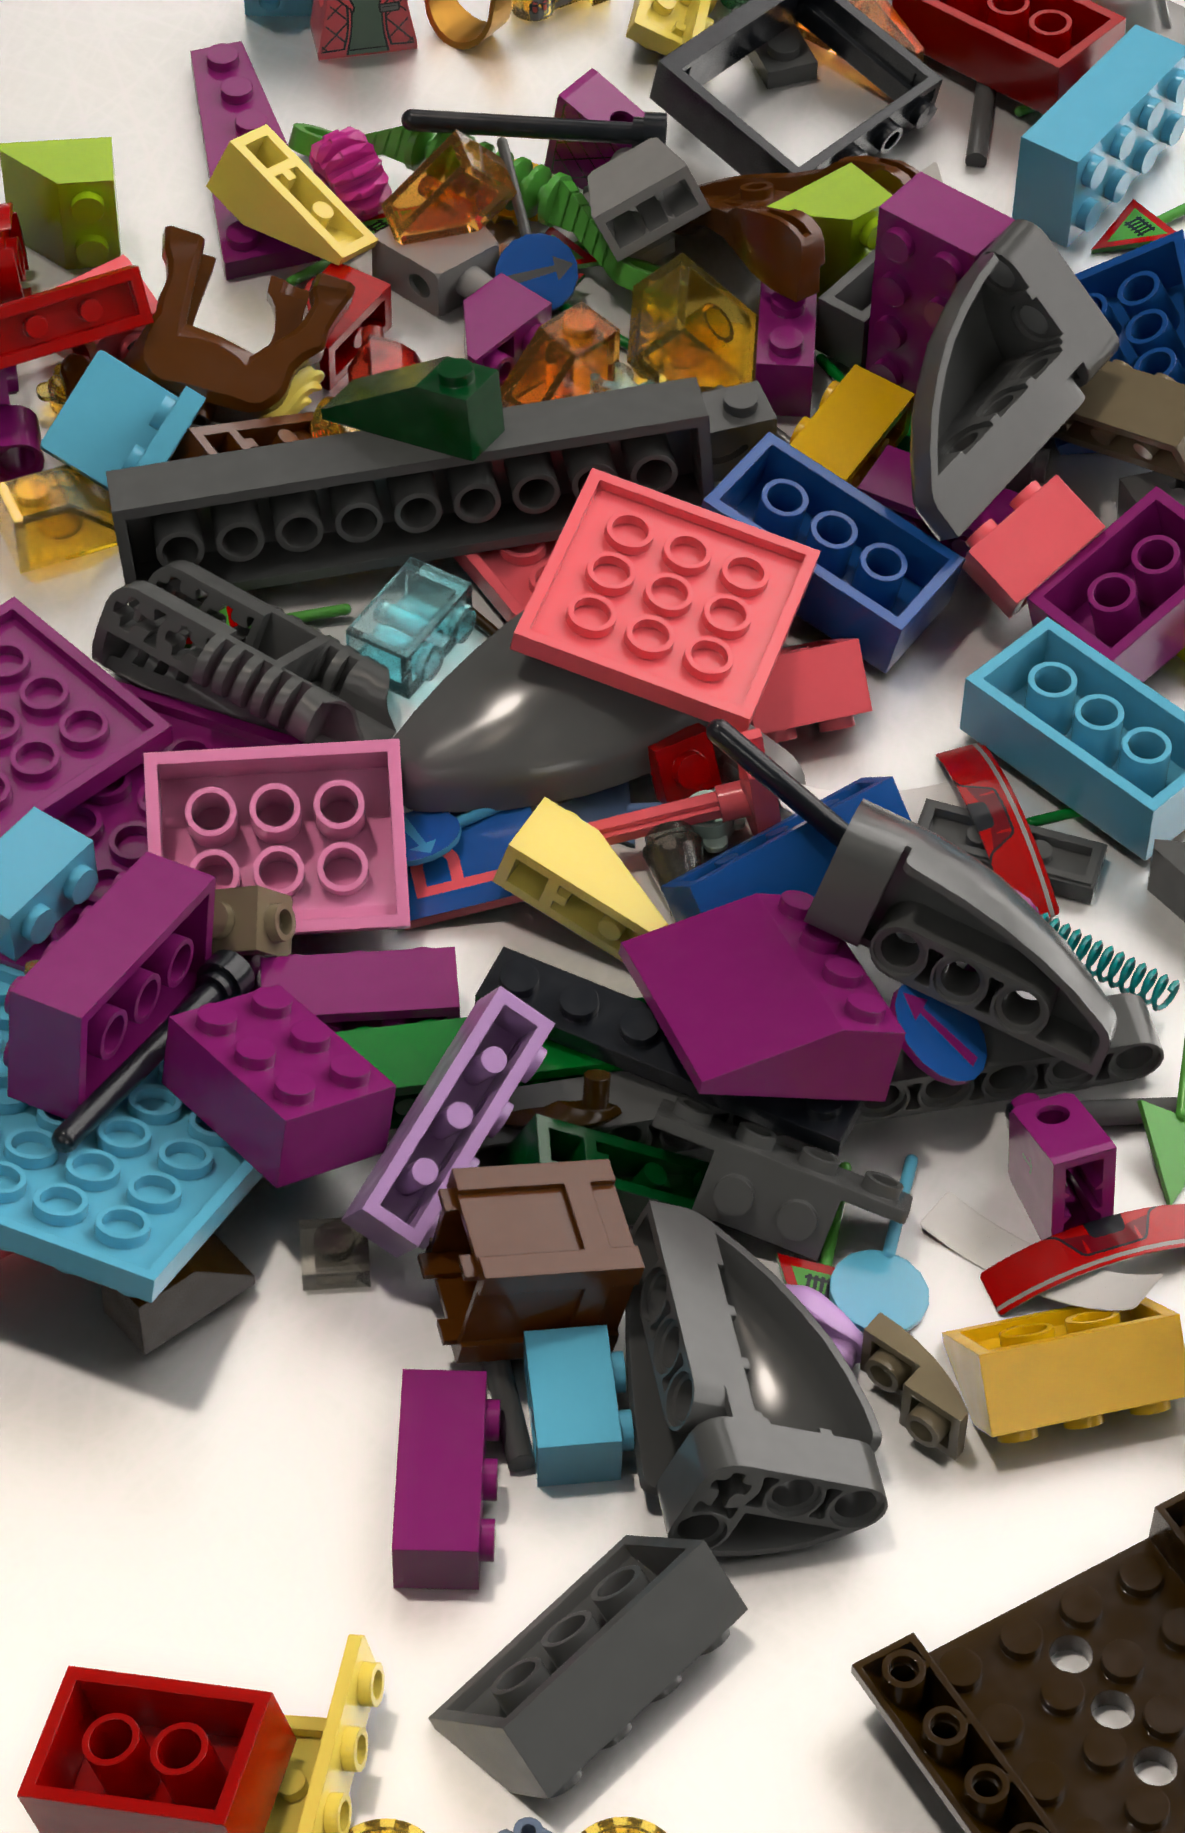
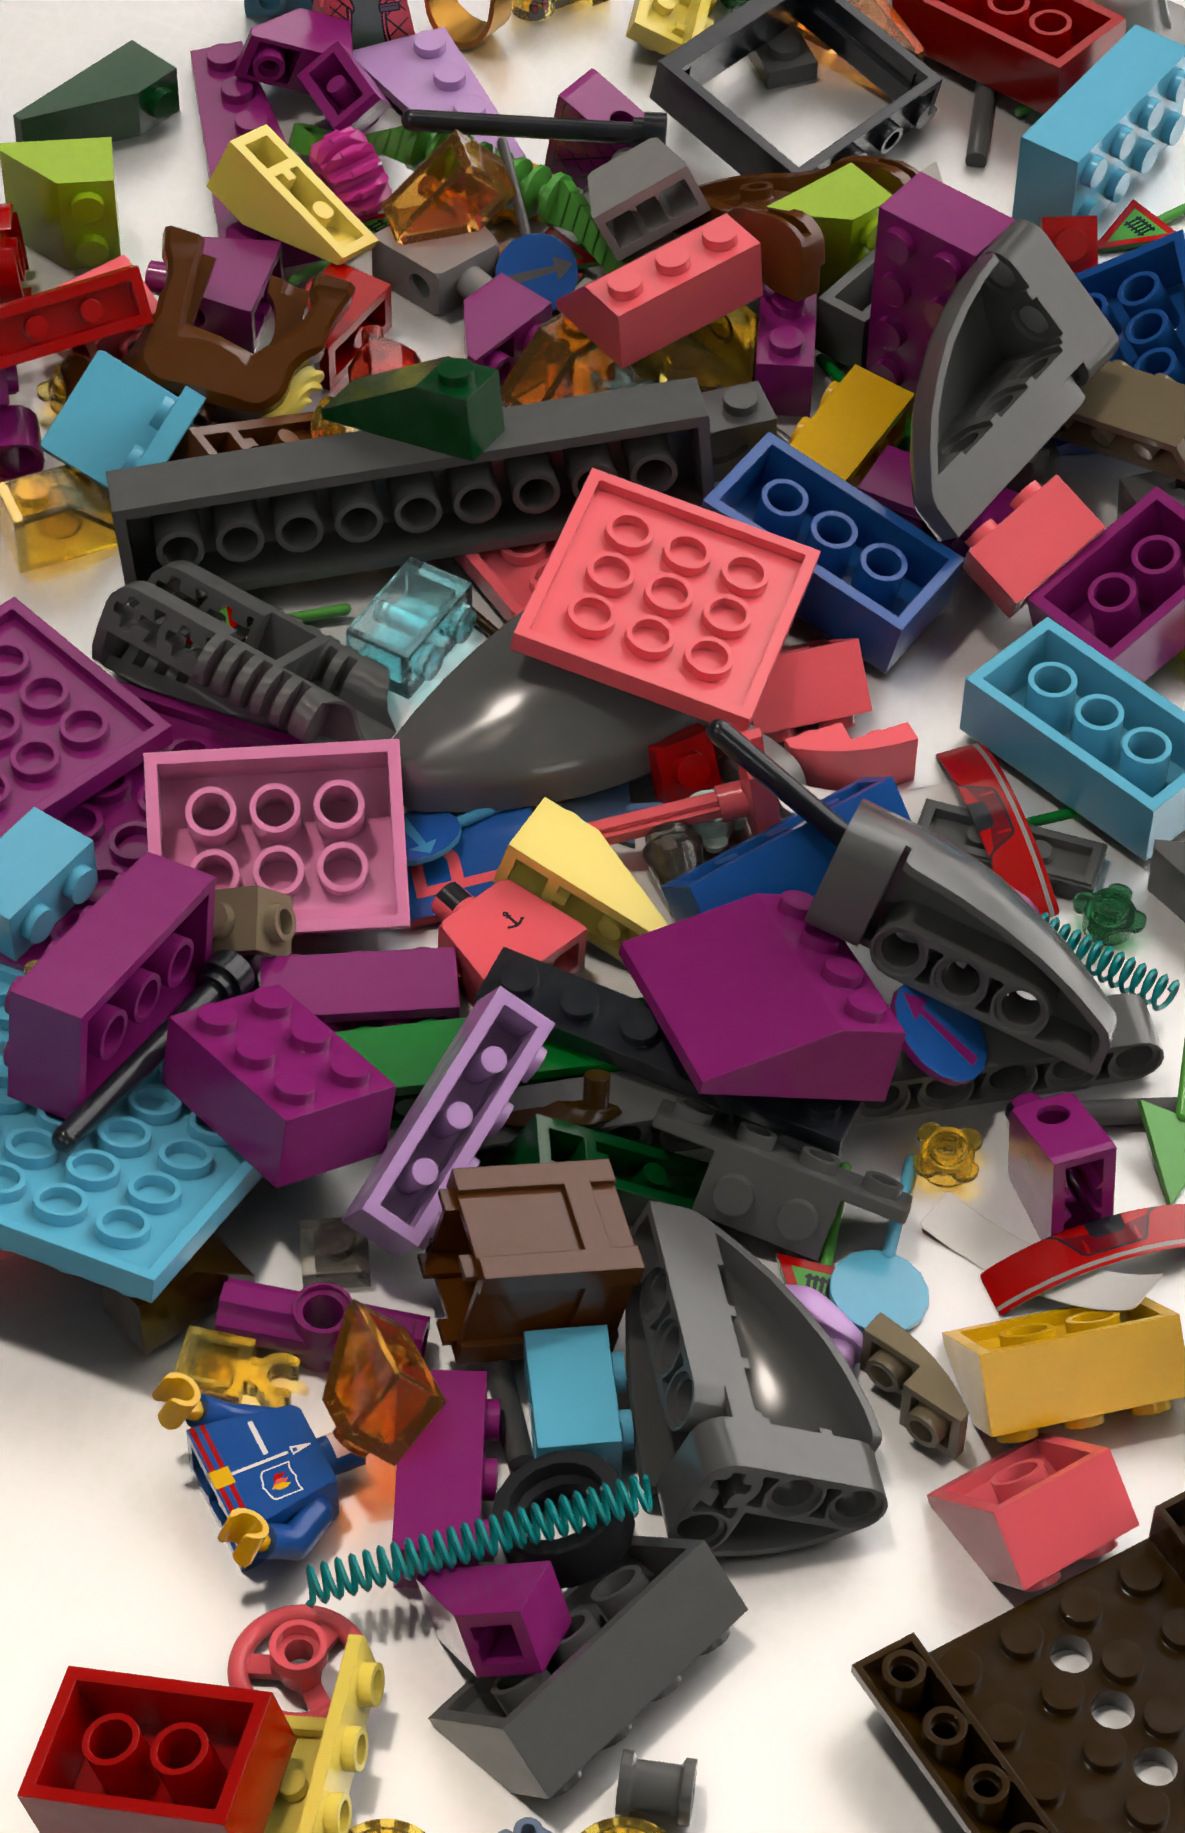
(111, 98): none -> dark green slope
(228, 1367): none -> clear yellow plate
(237, 289): none -> magenta torso
(258, 1471): none -> blue torso
(287, 45): none -> magenta slope
(289, 1318): none -> magenta piece
(295, 1635): none -> coral piece
(343, 90): none -> magenta slope
(378, 1386): none -> clear orange slope
(428, 74): none -> lavender wing
(482, 1539): none -> teal piece
(498, 1615): none -> magenta slope
(504, 918): none -> coral torso
(578, 1556): none -> black tyre
(656, 1787): none -> dark grey bush
(668, 291): none -> coral slope
(835, 760): none -> coral slope
(943, 1168): none -> clear yellow plate
(1037, 1510): none -> coral slope
(1074, 239): none -> red plate
(1109, 914): none -> clear green plate

